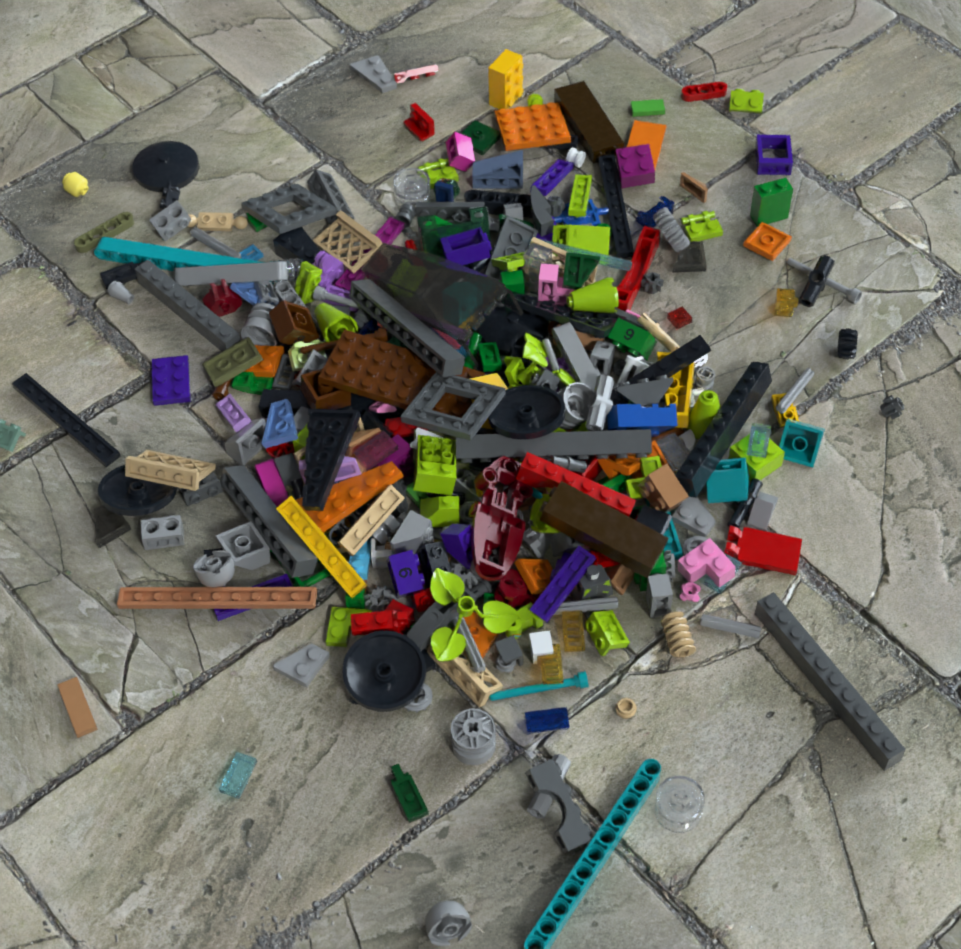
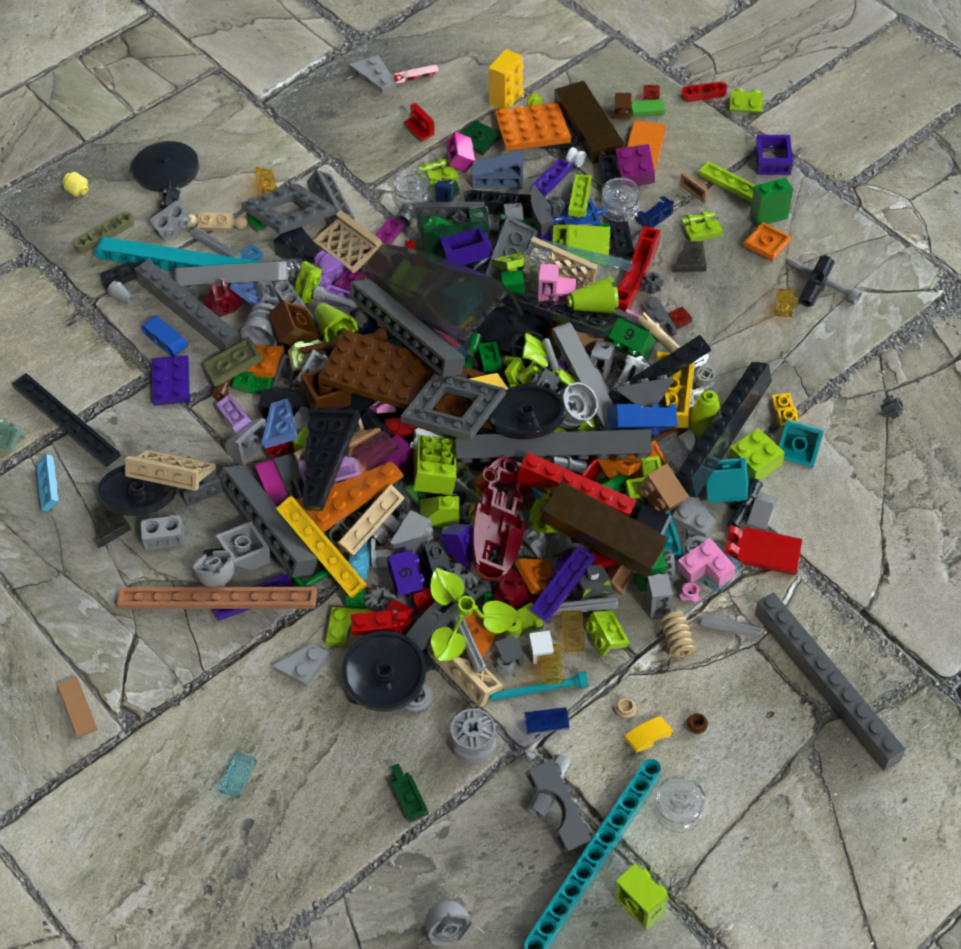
(47, 483): none -> medium azure plate
(164, 336): none -> blue beam
(266, 180): none -> clear yellow slope
(578, 269): dark green wing -> none
(599, 403): light grey piece -> none
(620, 199): none -> clear wheel
(622, 106): none -> reddish brown brick
(641, 895): none -> lime brick
(647, 733): none -> yellow slope
(651, 92): none -> clear red plate
(657, 312): none -> dark grey hinge
(671, 229): light grey gear -> none
(697, 718): none -> reddish brown plate
(727, 180): none -> lime plate
(758, 440): clear light blue slope -> none
(795, 390): light grey axle -> none
(847, 343): black gear -> none

